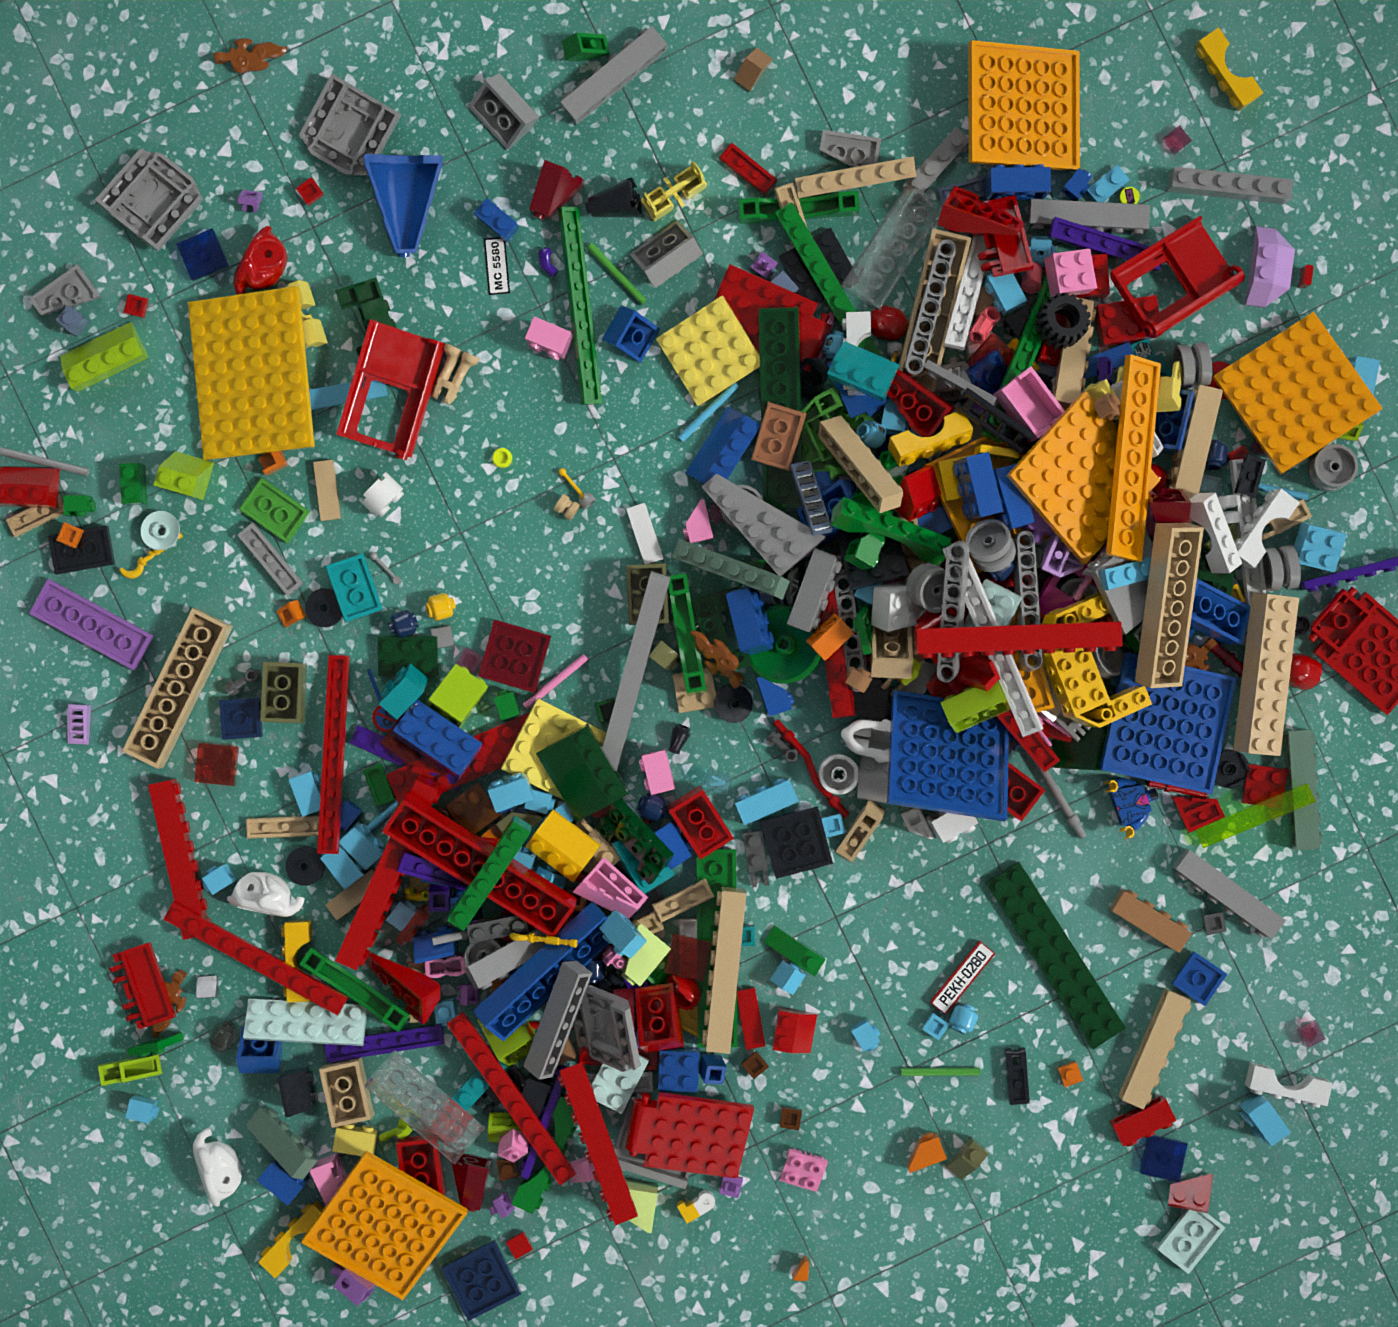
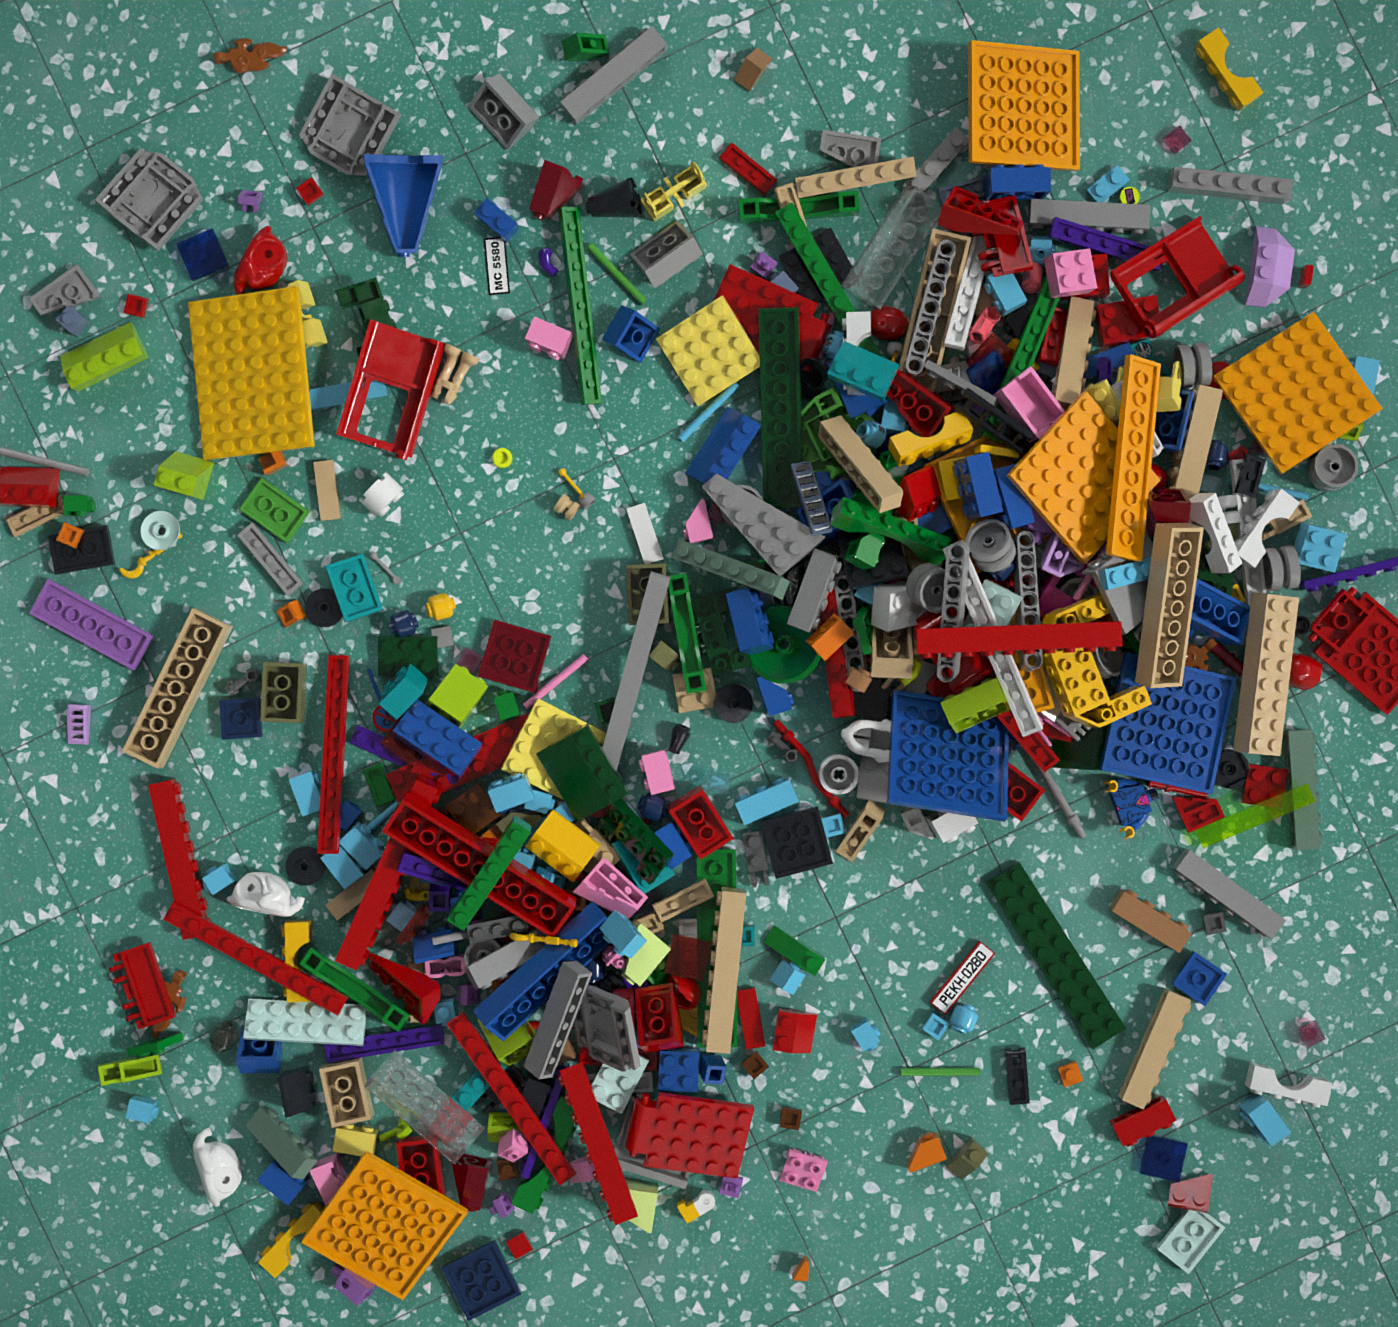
(133, 484): green brick -> none
(207, 987): slope -> none
(216, 764): clear red plate -> none
(282, 826): tan tile -> none
(724, 659): dark orange piece -> none
(778, 436): nougat tile -> none
(978, 673): red panel -> none
(1073, 310): black tyre -> none
(1077, 184): blue brick -> none
(1107, 406): medium nougat plate -> none

